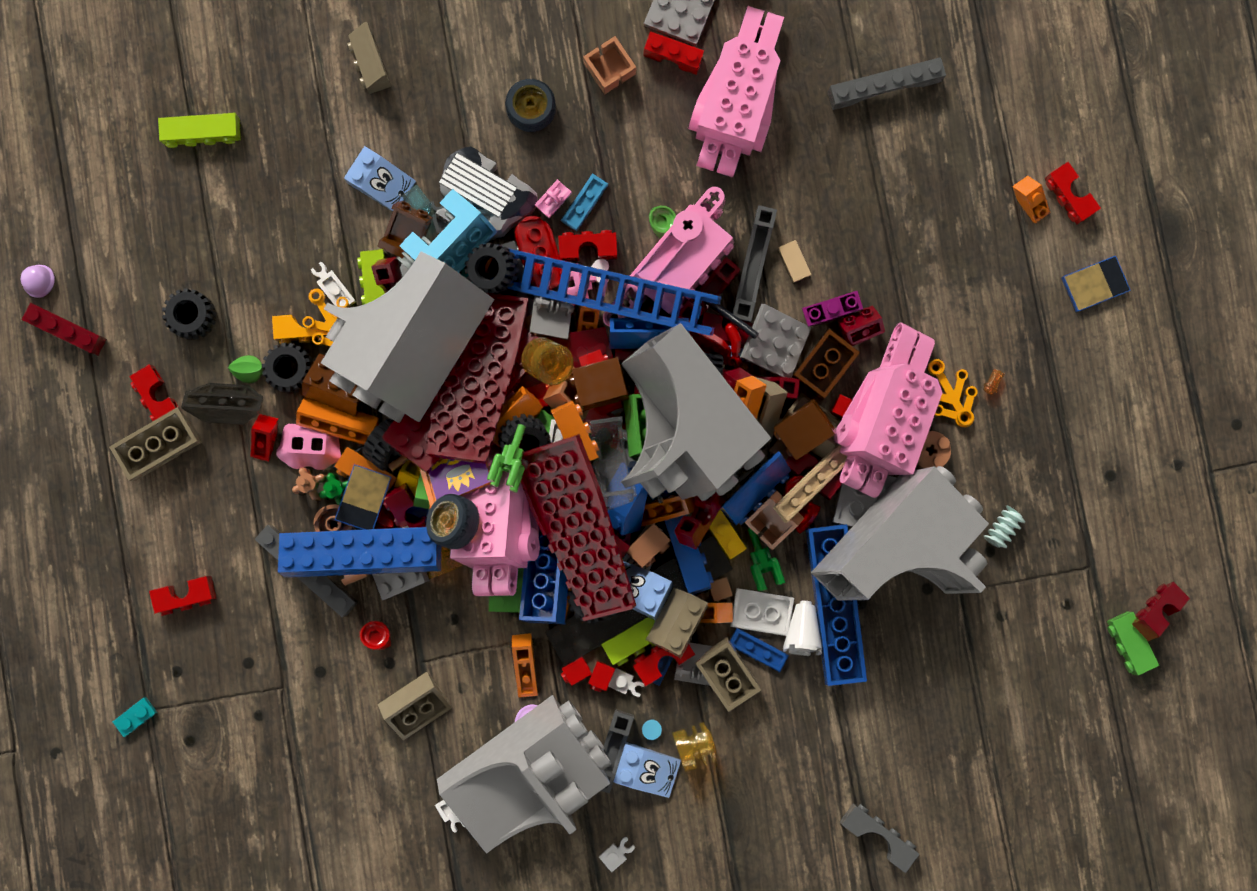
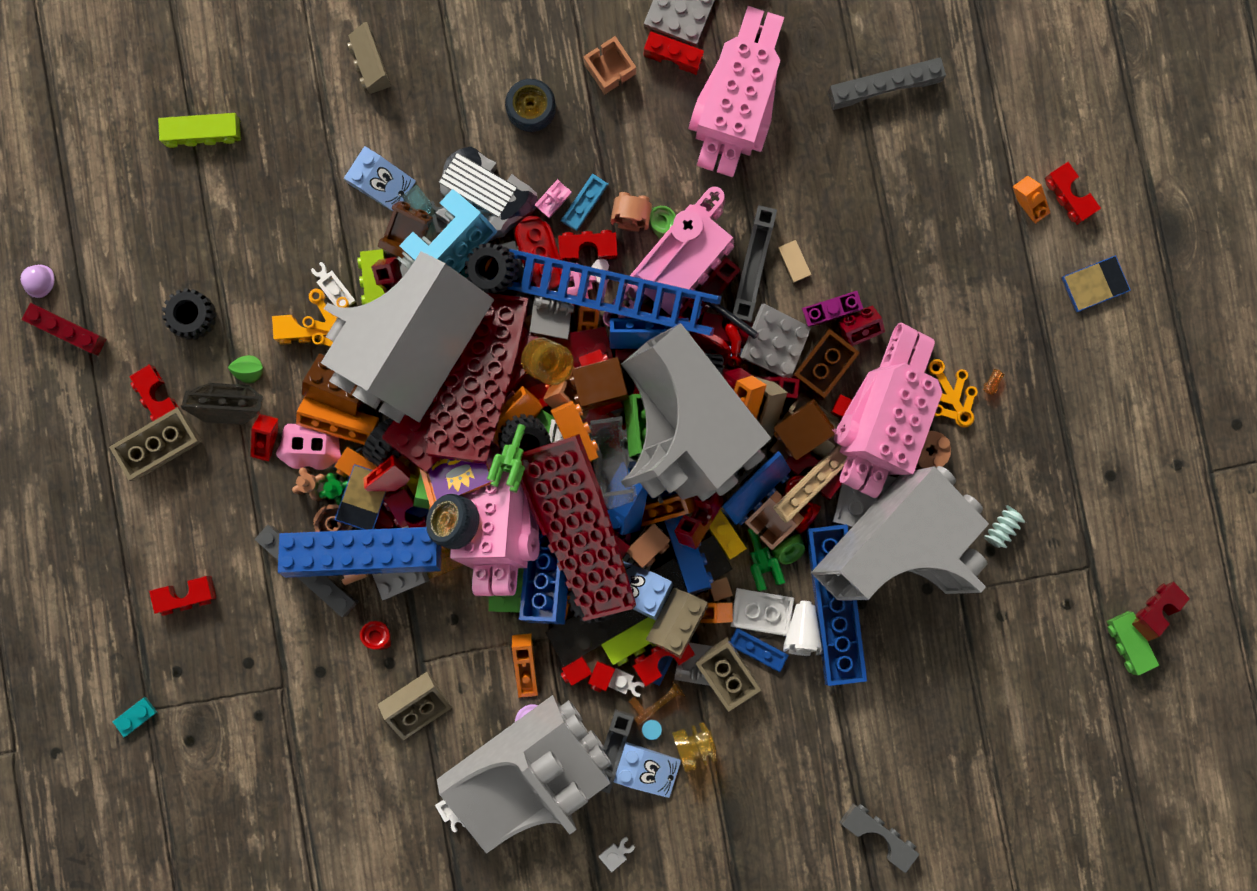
(273, 361): black tyre -> none
(387, 476): none -> red slope
(631, 212): none -> nougat brick
(645, 714): none -> clear orange piece
(789, 550): none -> bright green piece

